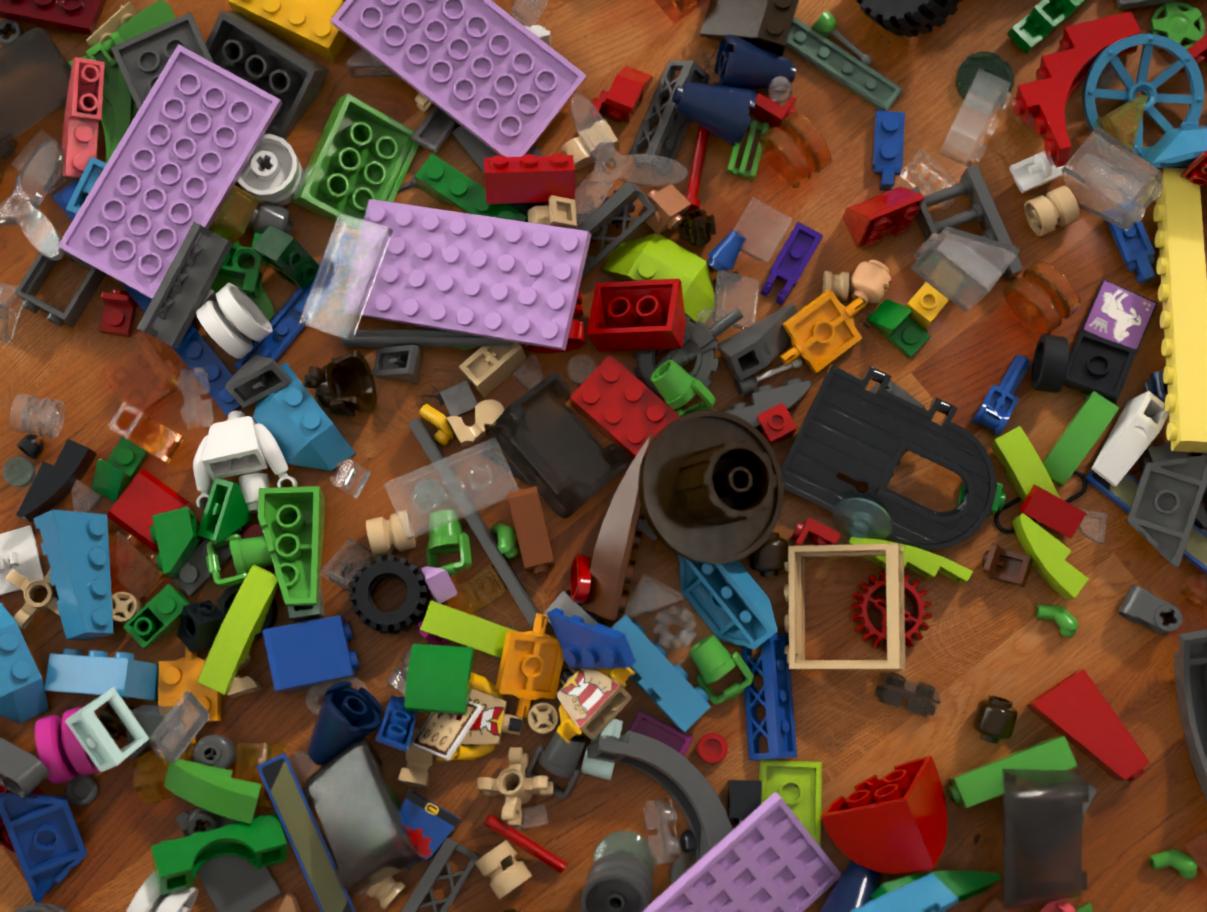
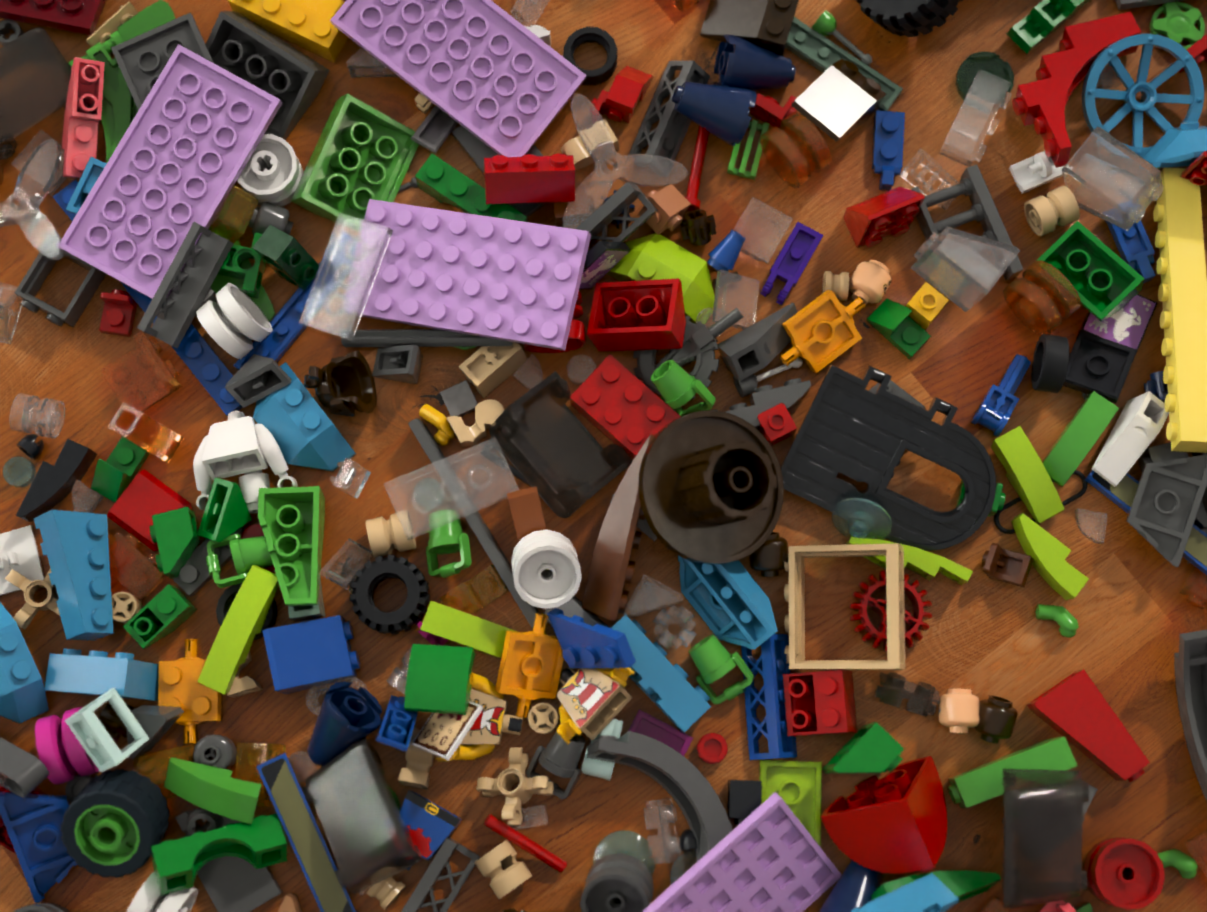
(115, 823): none -> black wheel
(179, 728): clear slope -> none
(194, 408): clear hinge -> none
(199, 625): black brick -> none
(439, 583): lavender slope -> none
(505, 539): bright green arm -> none
(545, 569): none -> white wheel
(559, 213): tan leg -> none
(580, 578): red tile -> none
(598, 36): none -> black tyre
(601, 260): none -> tile
(780, 89): clear hinge -> none
(818, 532): red bracket -> none
(820, 703): none -> red slope
(840, 99): none -> slope
(866, 752): none -> green slope
(959, 710): none -> light nougat head
(1052, 511): red tile -> none
(1094, 270): none -> green slope
(1124, 121): clear yellow slope -> none
(1142, 873): none -> red wheel
(1145, 609): dark grey piece -> none

